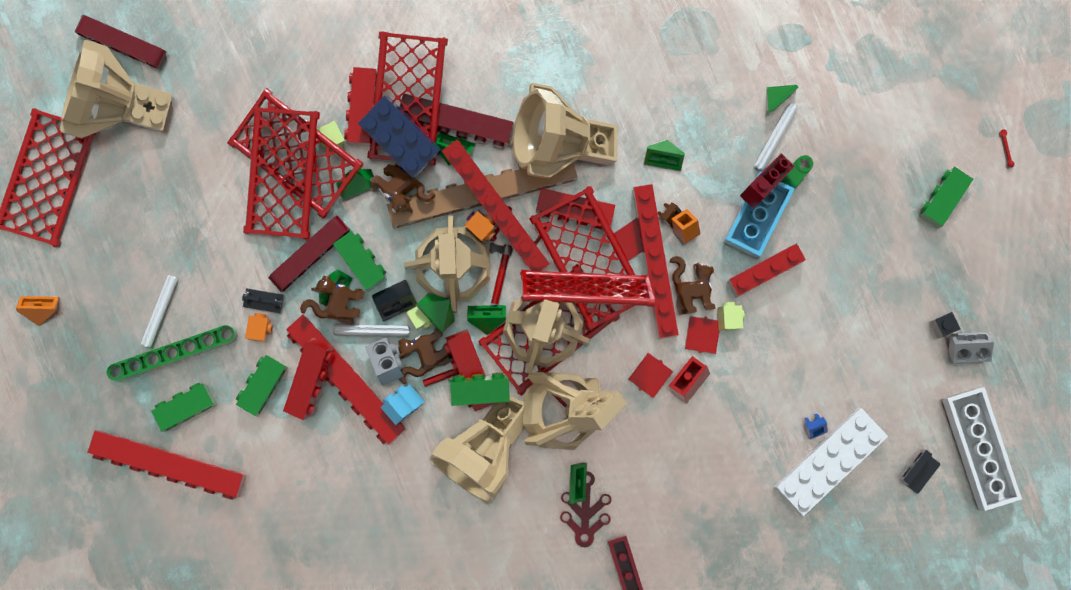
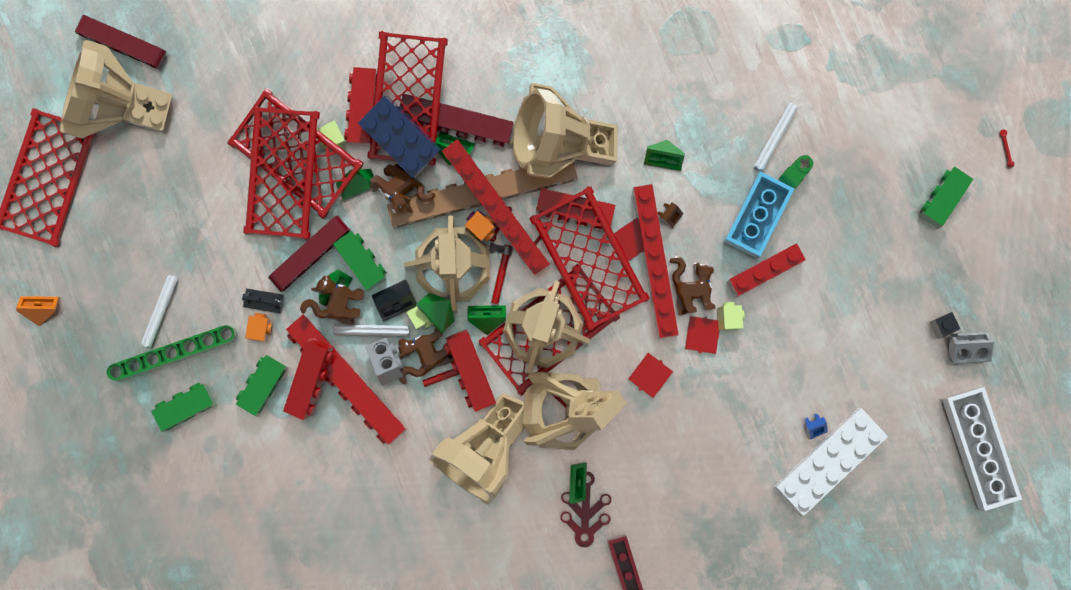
(166, 463): red brick -> none
(402, 403): medium azure brick -> none
(479, 389): green brick -> none
(584, 281): red door -> none
(686, 226): orange brick -> none
(689, 379): red brick -> none
(767, 181): dark red slope -> none
(777, 95): green slope -> none
(920, 471): black panel -> none

